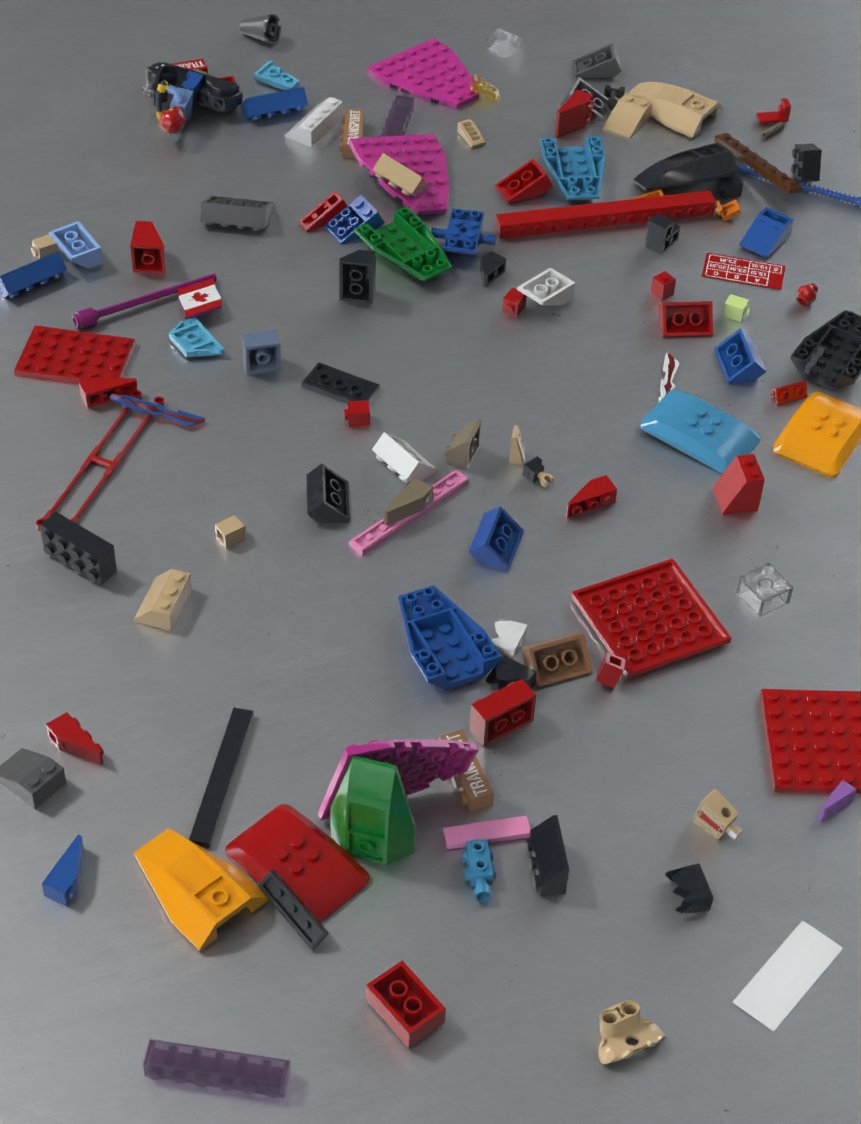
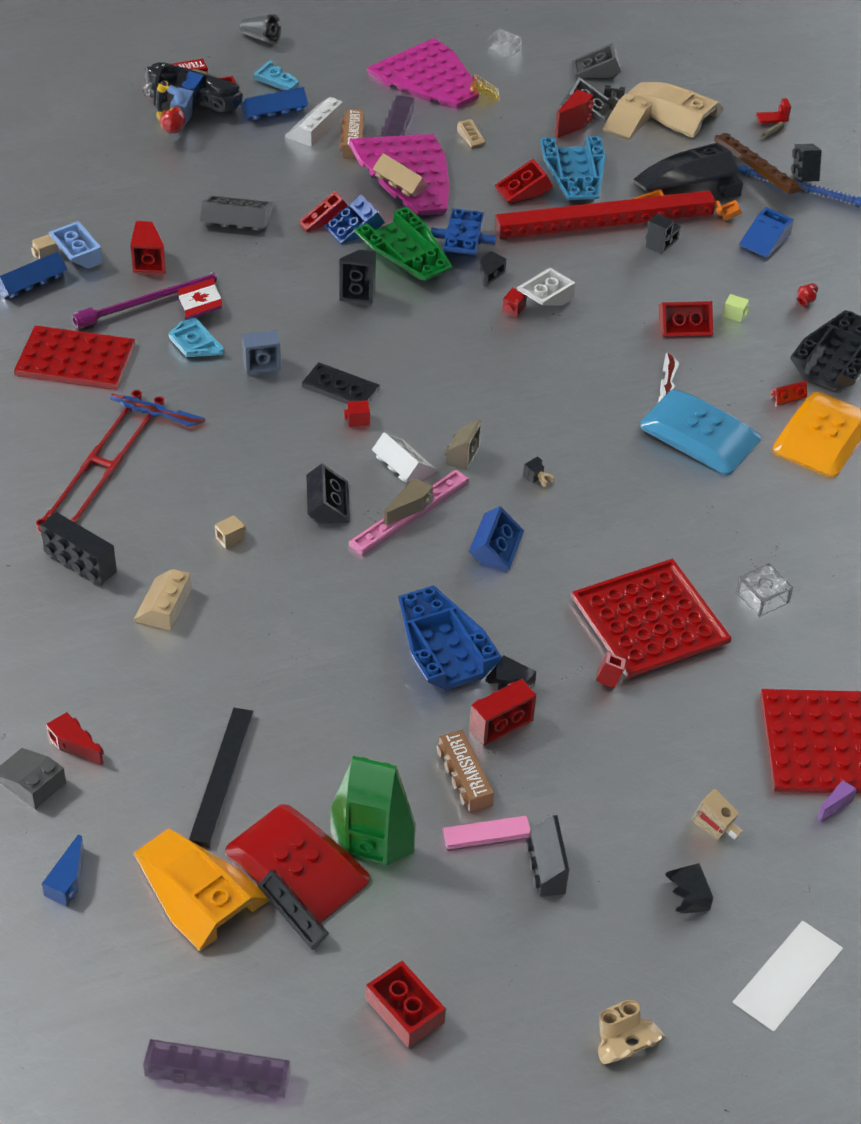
(99, 389): red slope -> none
(416, 761): dark pink wing -> none
(479, 870): dark azure brick -> none
(510, 637): white piece -> none
(517, 450): tan slope -> none
(558, 658): medium nougat slope -> none
(593, 495): red slope -> none
(663, 286): red brick -> none
(740, 358): blue slope -> none
(740, 486): red slope -> none
(743, 271): red sticker -> none

